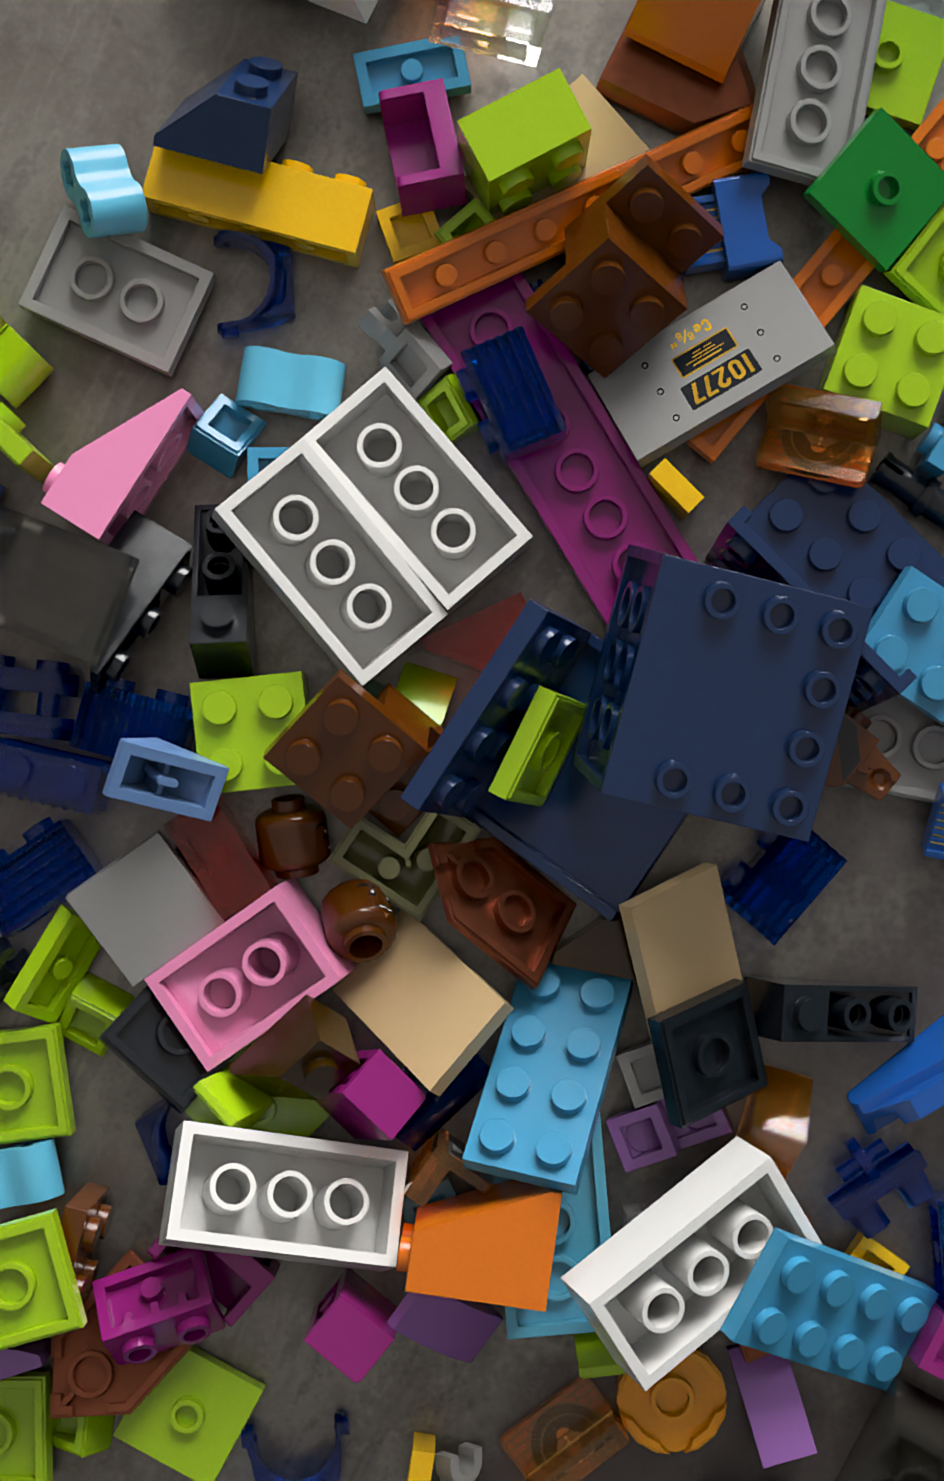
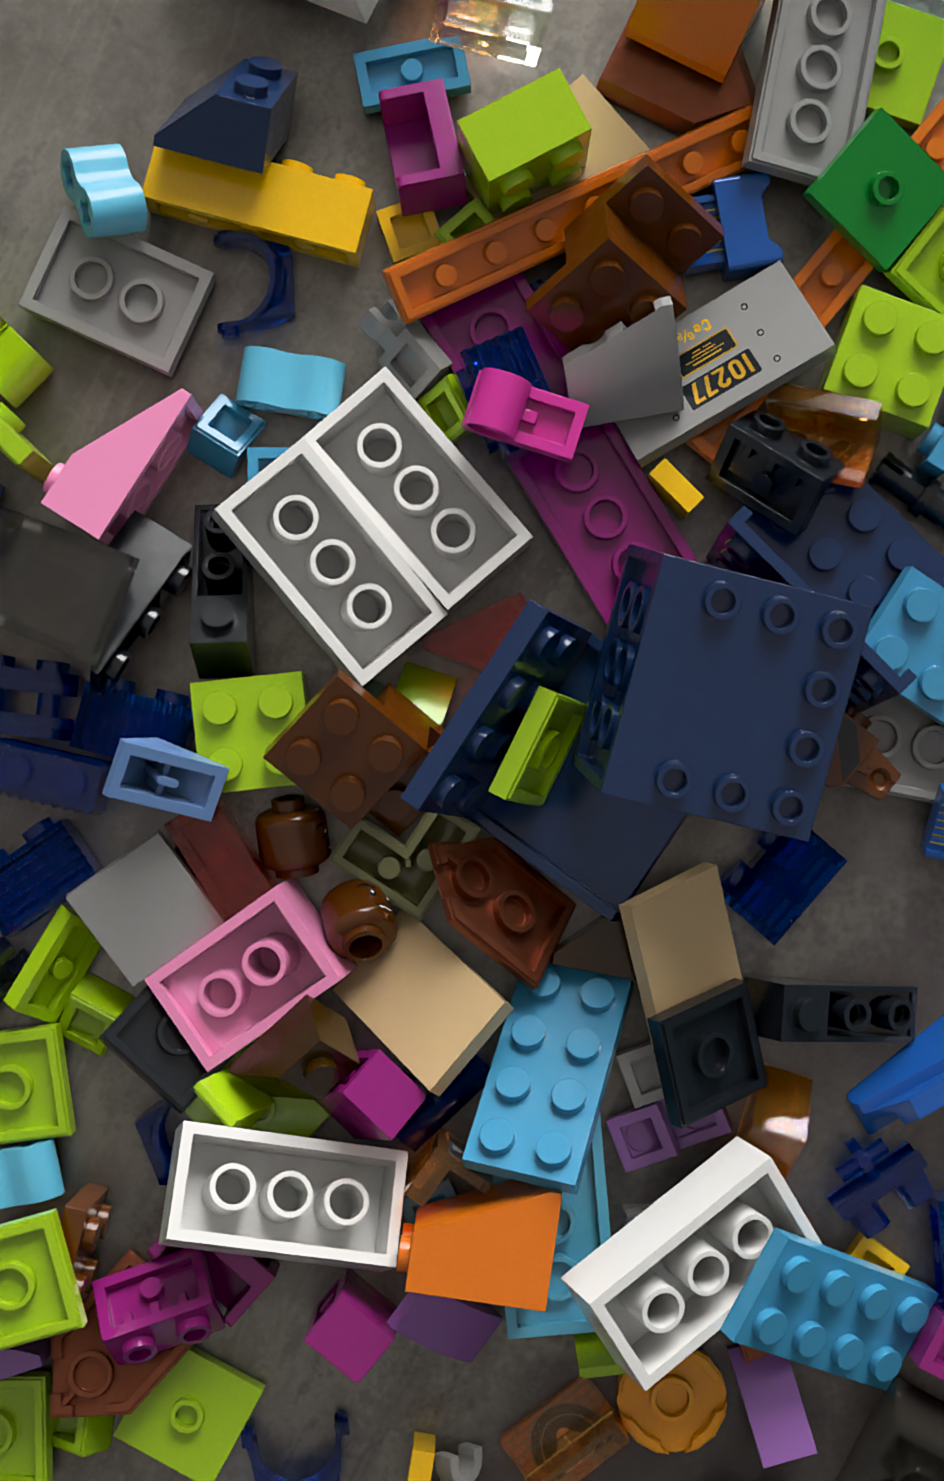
(524, 416): none -> dark pink plate
(628, 370): none -> light grey slope
(774, 470): none -> black bracket

